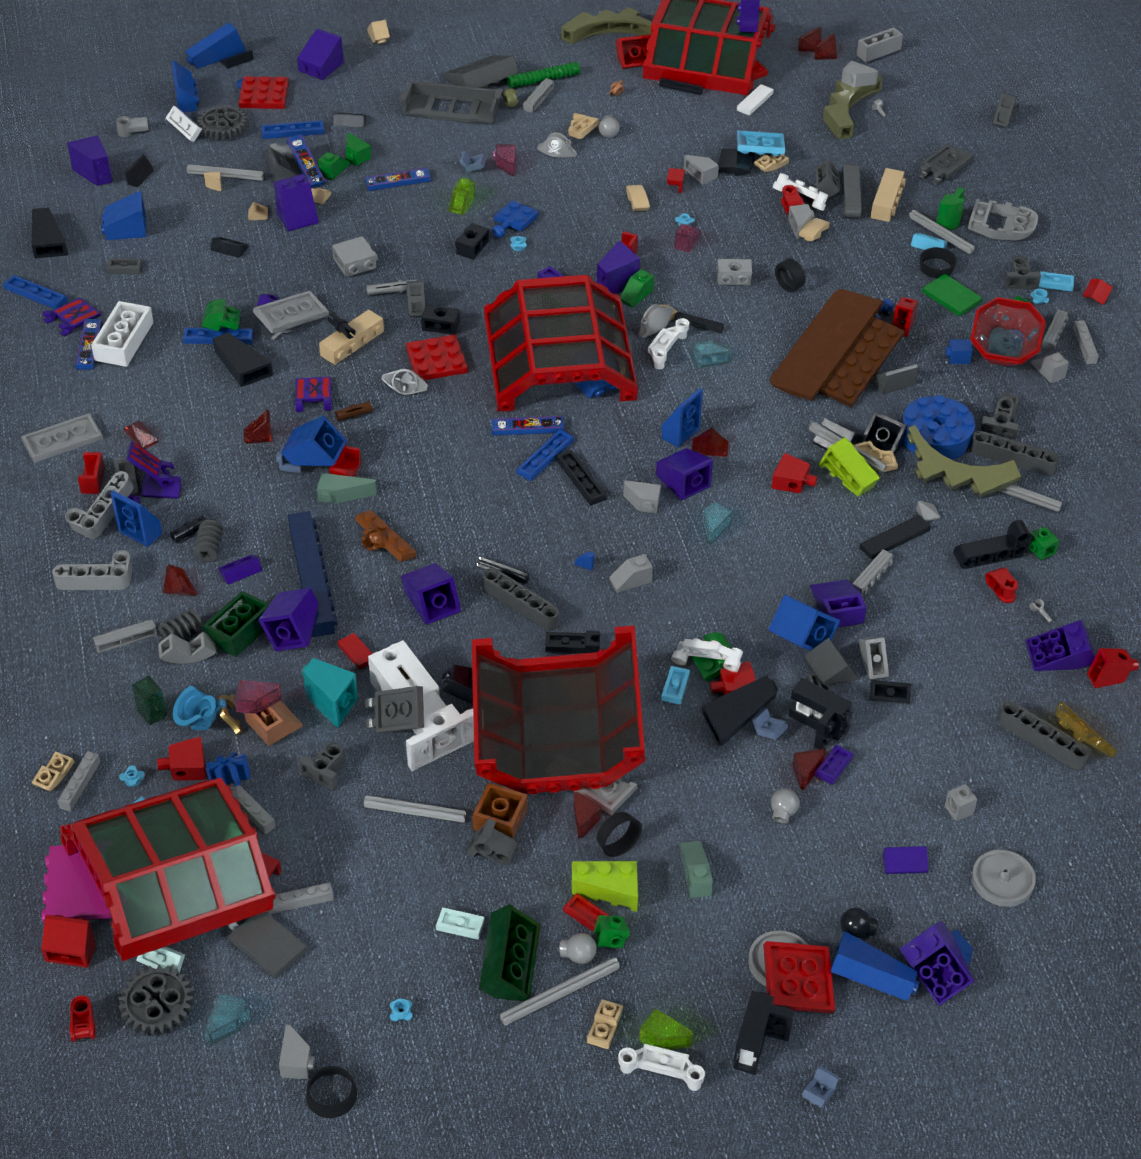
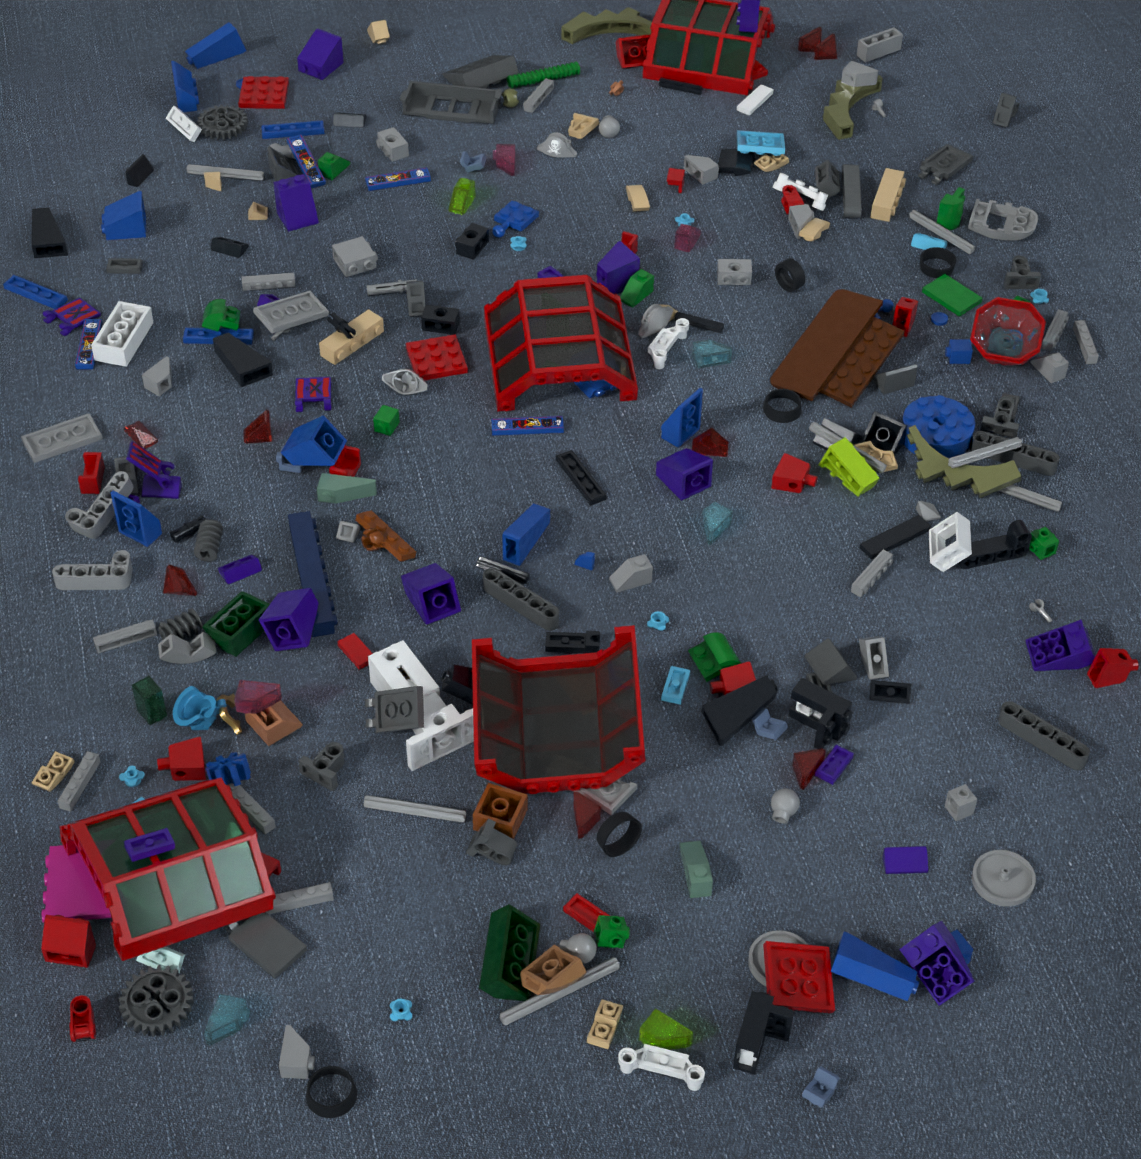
(90, 160): dark purple slope -> none
(126, 126): light grey piece -> none
(149, 844): none -> dark purple plate
(159, 377): none -> light grey slope
(237, 59): black slope -> none
(268, 281): none -> light grey piece
(320, 195): tan slope -> none
(330, 689): teal slope -> none
(348, 531): none -> light grey slope
(353, 411): reddish brown pin -> none
(357, 150): green slope -> none
(386, 420): none -> green brick
(392, 144): none -> light grey brick
(460, 923): light aqua plate -> none
(524, 533): none -> blue slope
(545, 455): blue tile -> none
(552, 972): none -> medium nougat slope
(607, 881): lime wedge -> none
(643, 496): light grey slope -> none
(658, 620): none -> medium azure plate
(708, 650): white plate -> none
(782, 416): none -> black tyre
(802, 623): blue slope -> none
(840, 601): dark purple slope -> none
(858, 922): black piece -> none
(939, 318): none -> blue piece
(946, 557): none -> white window
(985, 452): none -> light grey axle
(1002, 584): red piece -> none
(1056, 281): medium azure plate -> none
(1082, 730): clear yellow wing -> none
(1097, 290): red panel -> none

